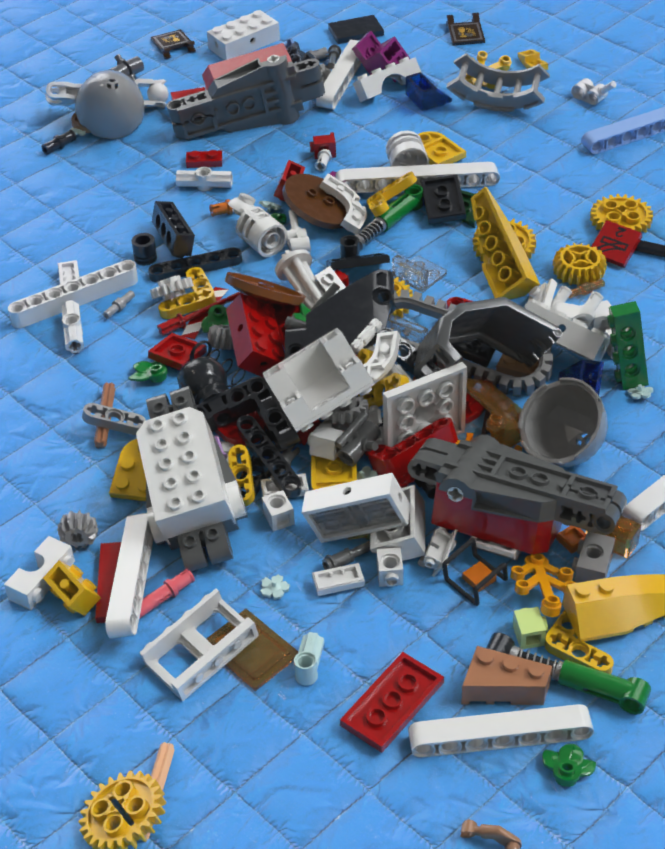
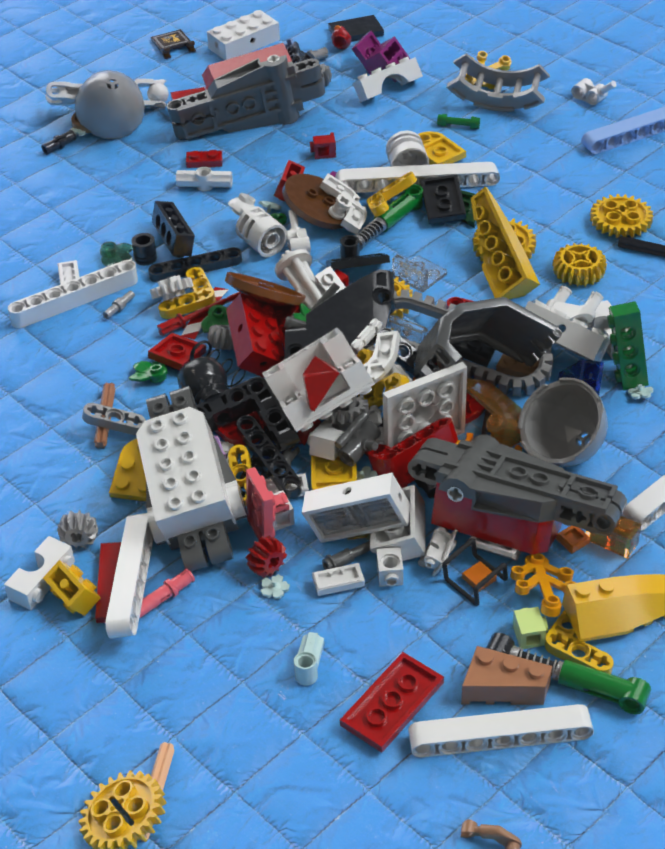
(72, 326): white piece -> none
(115, 253): none -> plate
(128, 67): dark grey pin -> none
(209, 657): white window -> none
(220, 208): orange pin -> none
(262, 504): none -> coral plate
(262, 657): clear orange piece -> none
(266, 556): none -> red gear
(318, 380): none -> red slope
(324, 157): white pin -> none
(333, 53): dark grey pin -> none
(338, 209): none -> white bush
(339, 77): white beam -> none
(340, 37): none -> red animal
(425, 92): clear blue slope -> none
(443, 120): none -> green bar
(465, 32): dark brown flag -> none
(531, 58): yellow slope -> none
(543, 293): white plate -> none
(568, 764): green plate -> none
(587, 288): clear orange bar -> none
(594, 557): light grey brick -> none
(617, 243): red tile -> none

